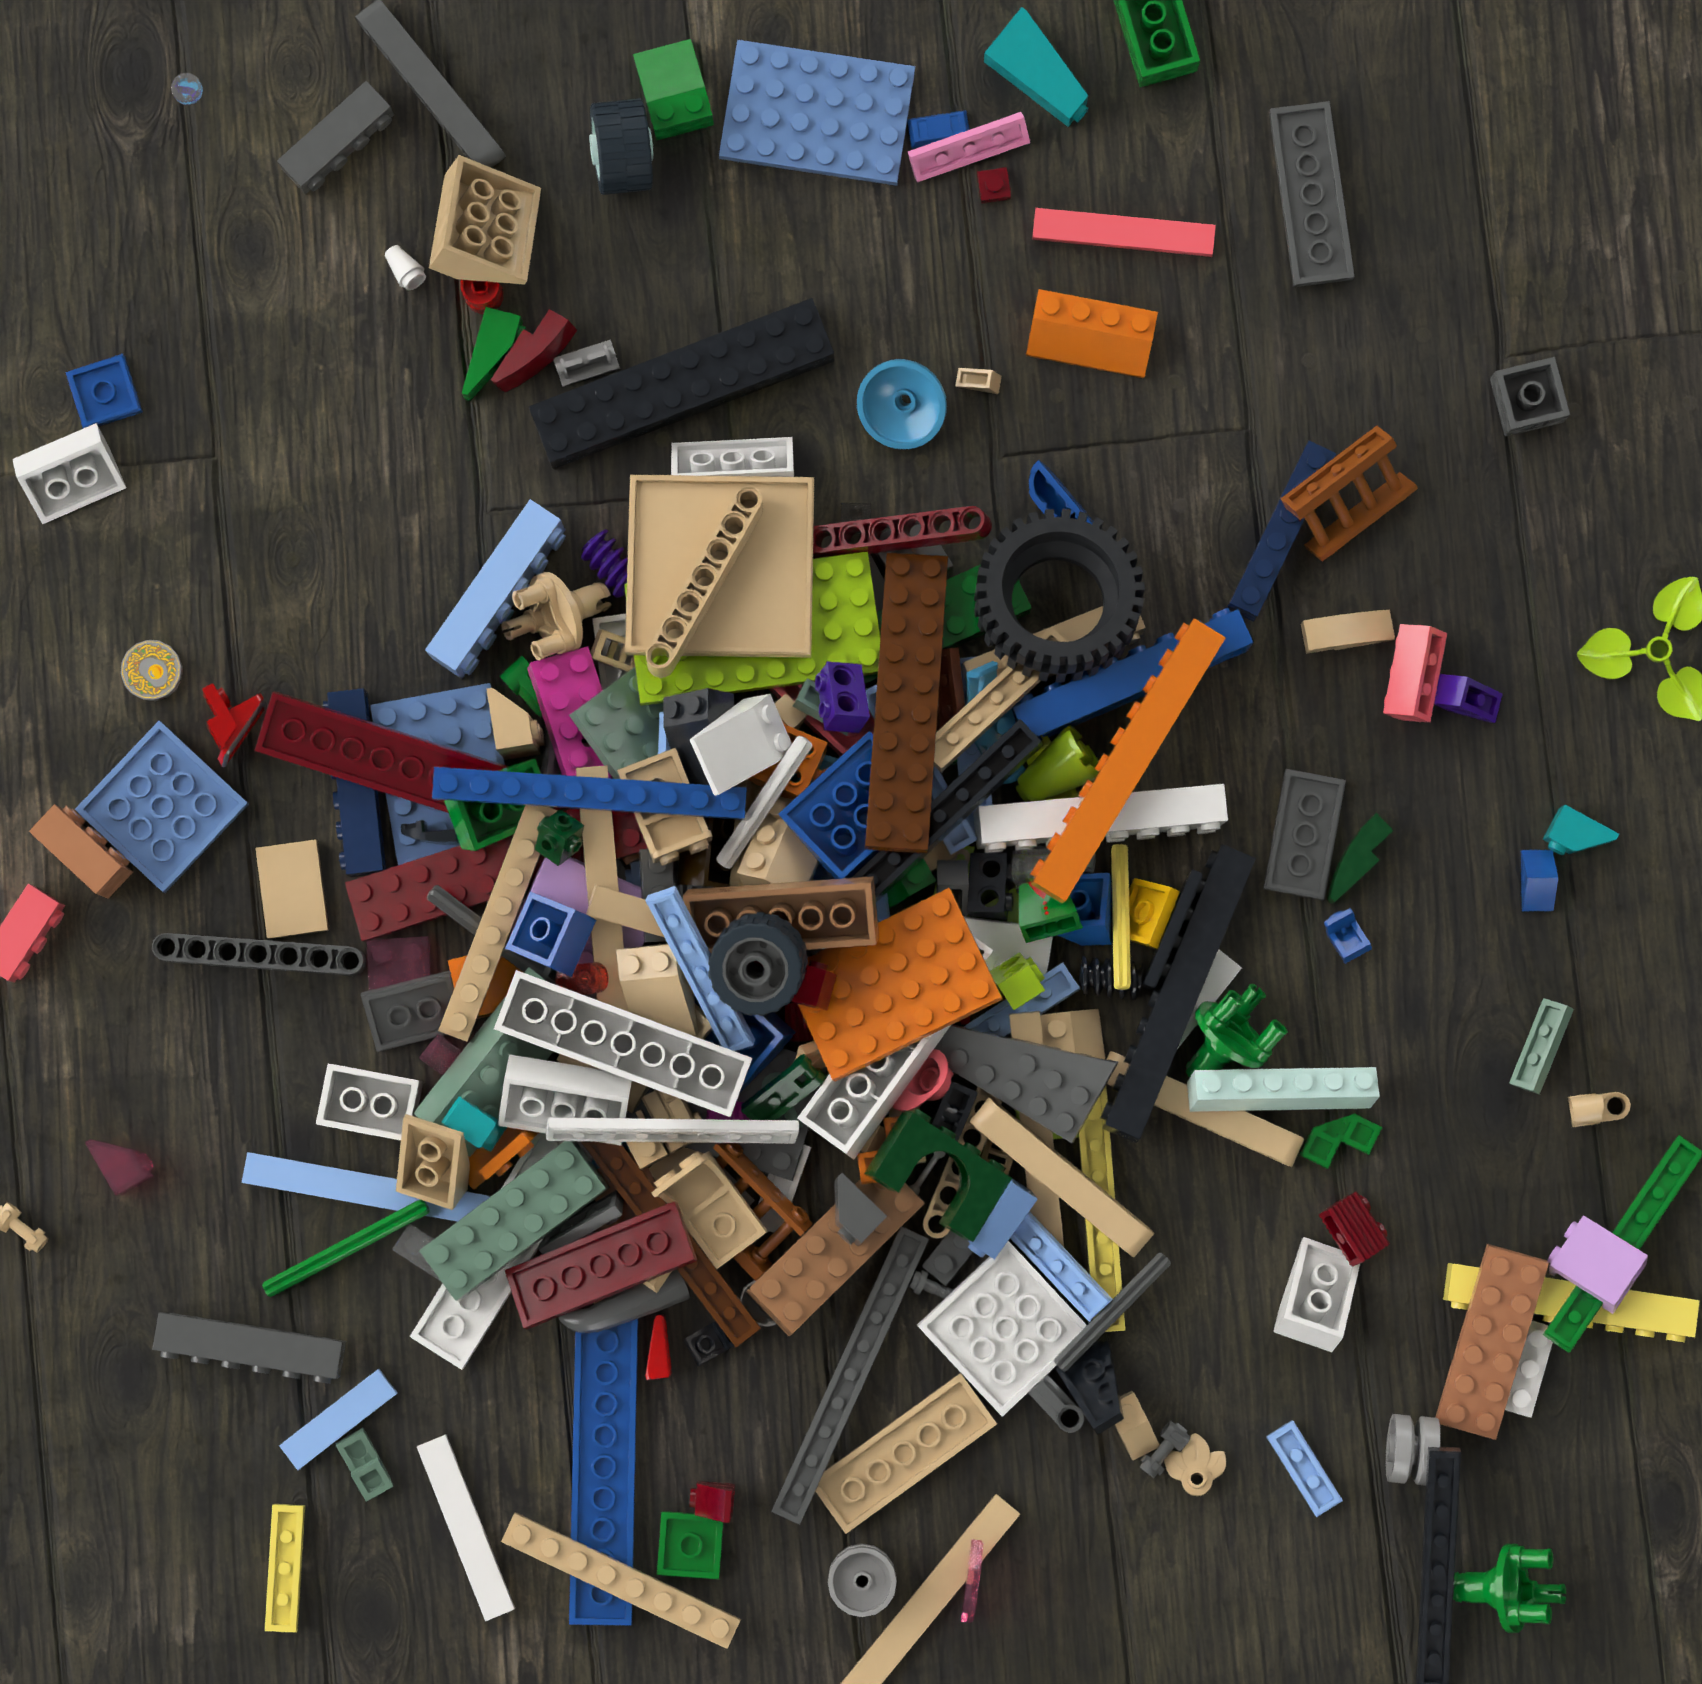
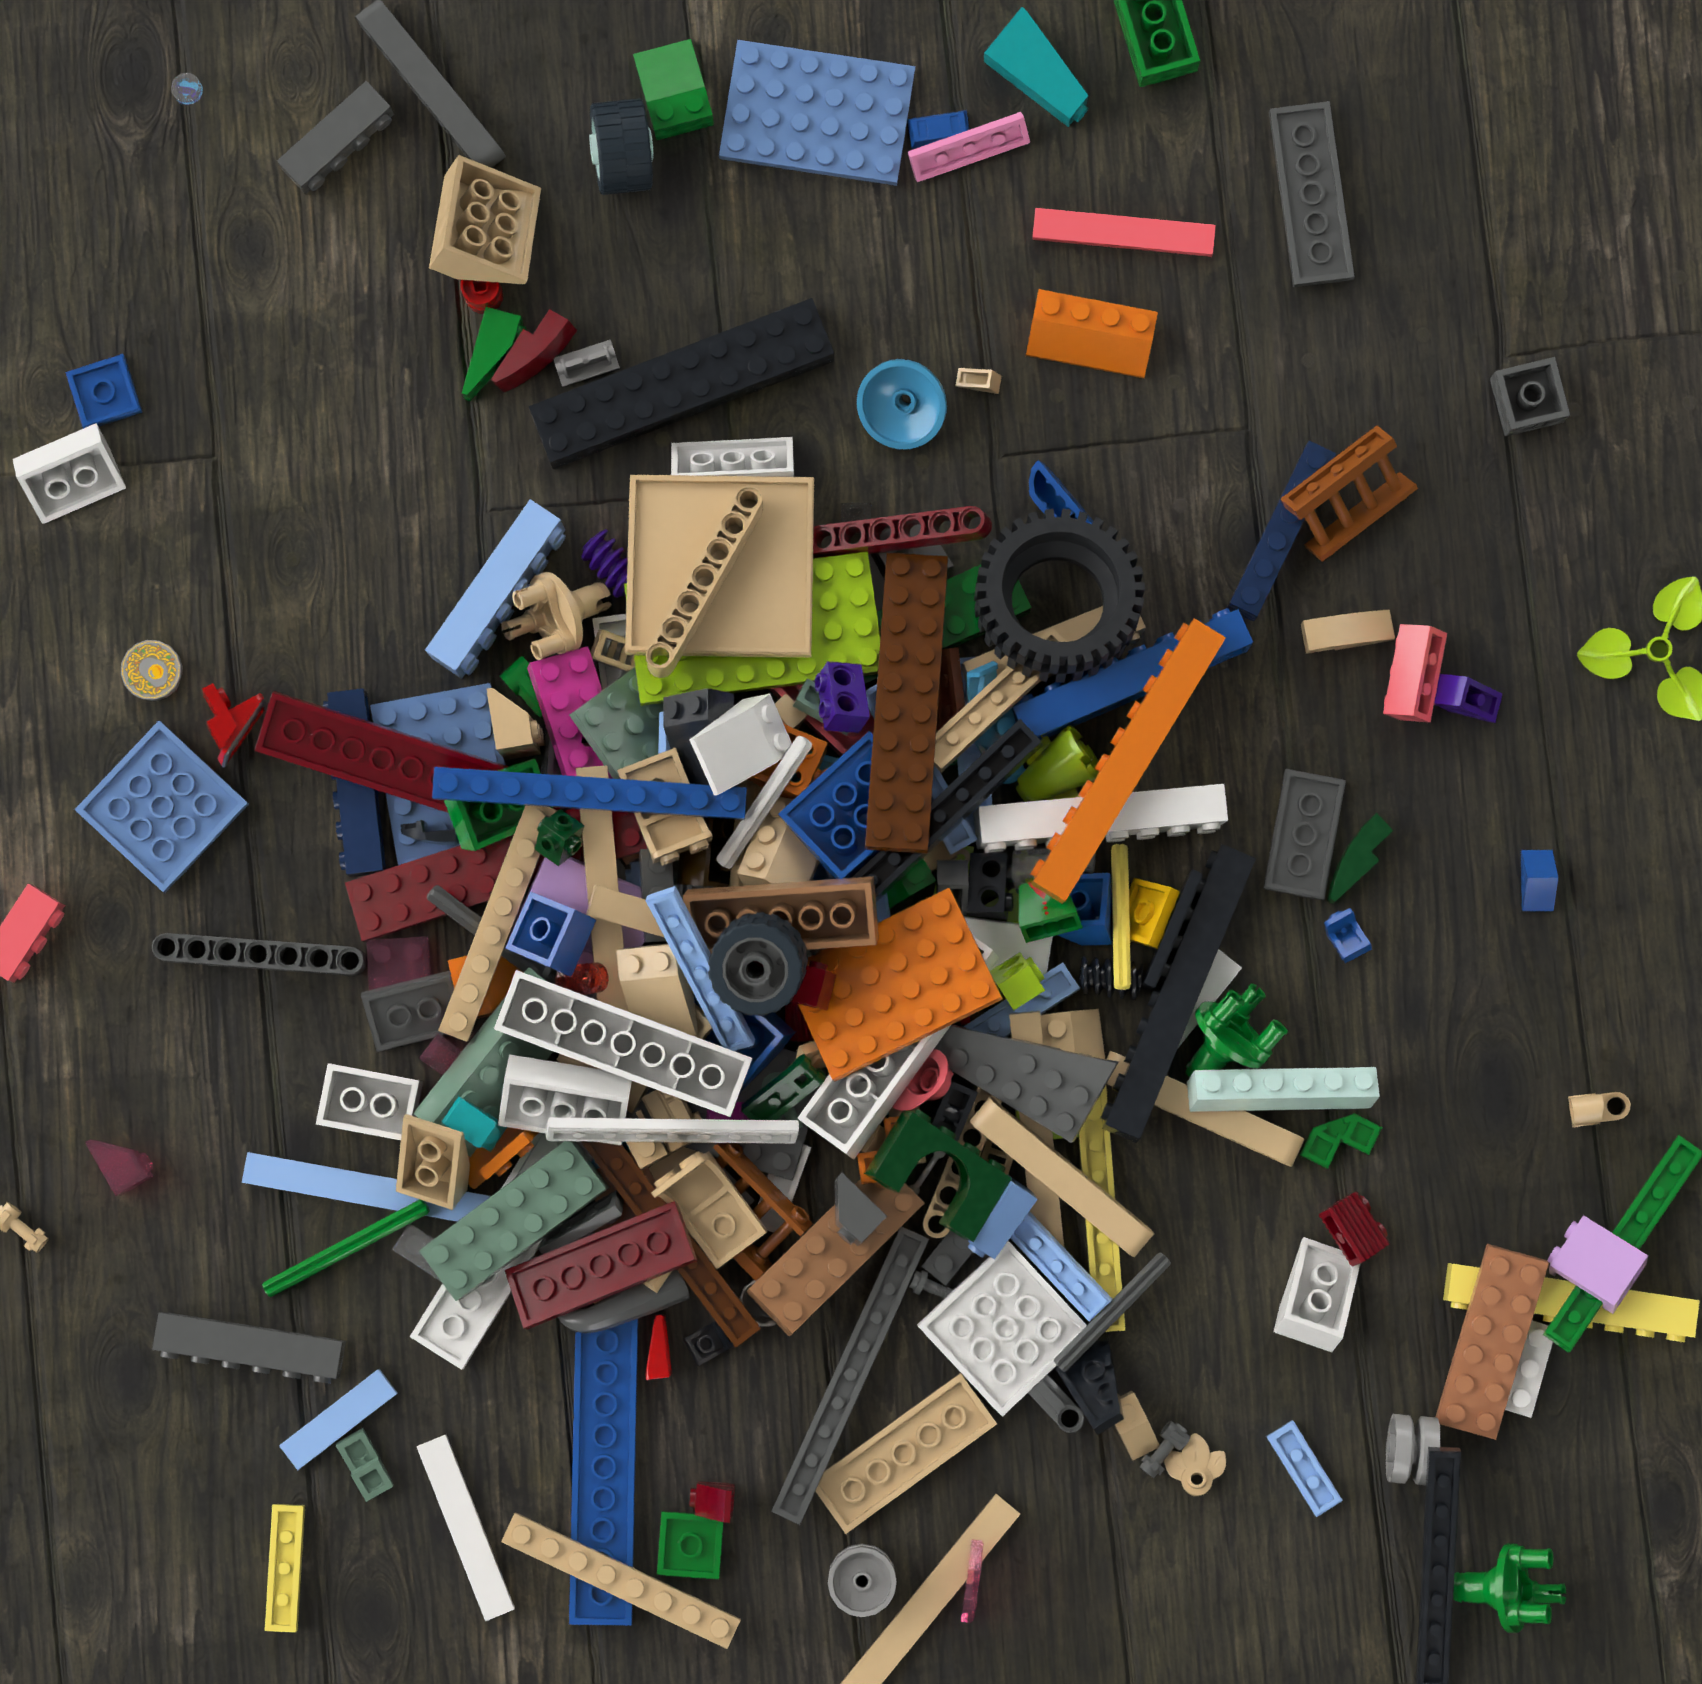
(82, 850): nougat brick -> none
(292, 889): tan tile -> none
(405, 268): white cone -> none
(993, 185): dark red plate -> none
(1541, 1046): sand green plate -> none
(1576, 832): teal slope -> none

